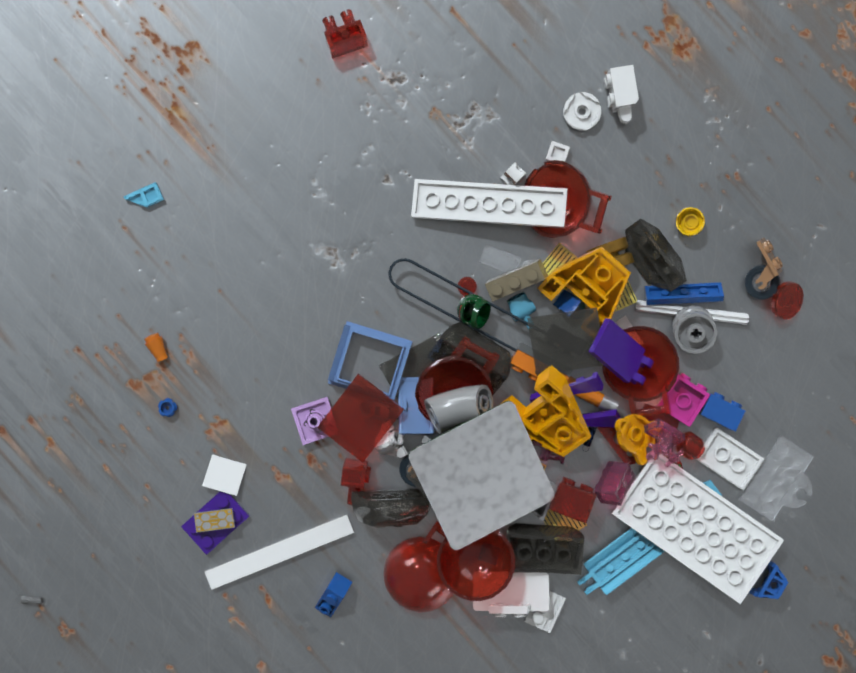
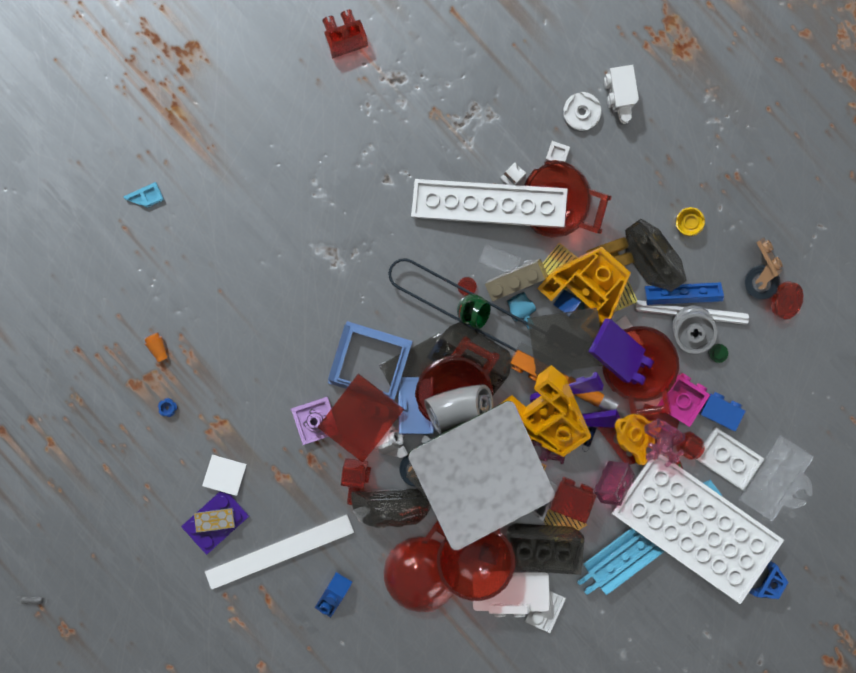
(718, 353): none -> dark green plate

